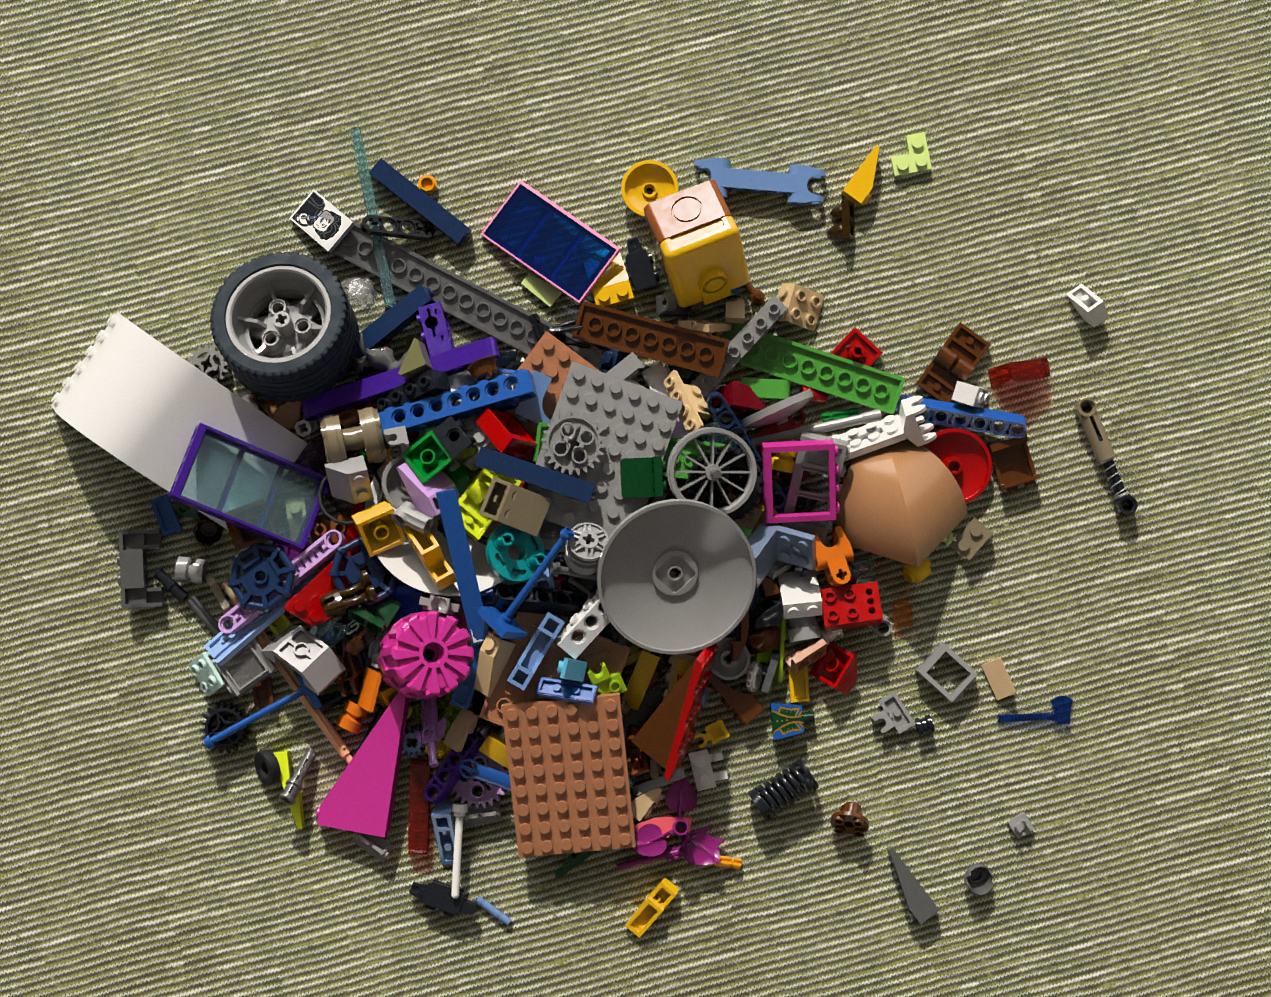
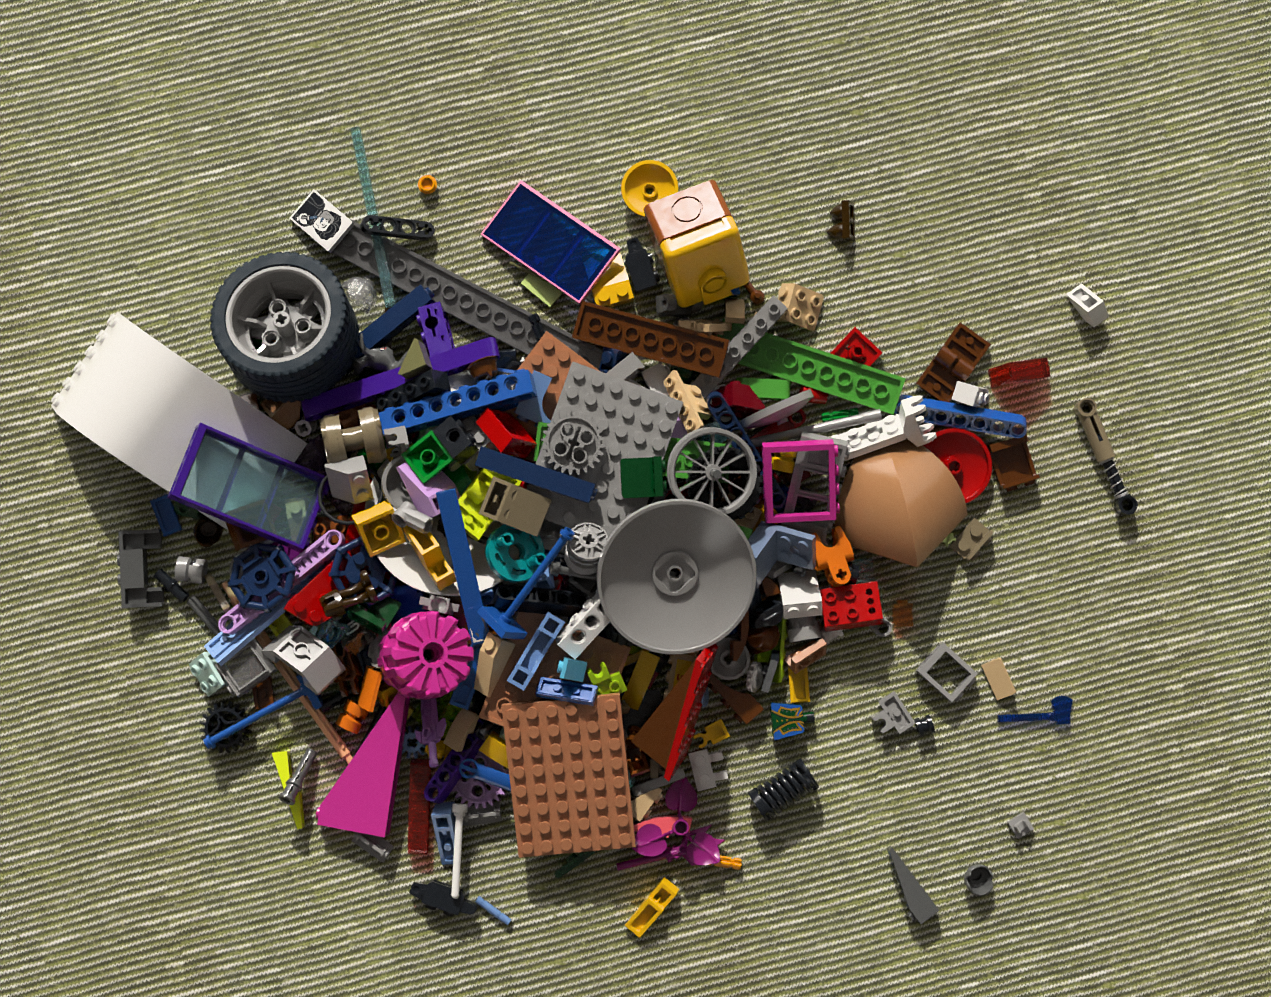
(210, 358): light grey gear -> none
(267, 767): black tyre -> none
(420, 202): dark blue brick -> none
(559, 331): black plant -> none
(764, 182): medium blue piece -> none
(837, 669): red slope -> none
(850, 820): reddish brown plate -> none
(862, 182): yellow slope -> none
(917, 158): yellowish green plate -> none
(917, 574): yellow head -> none

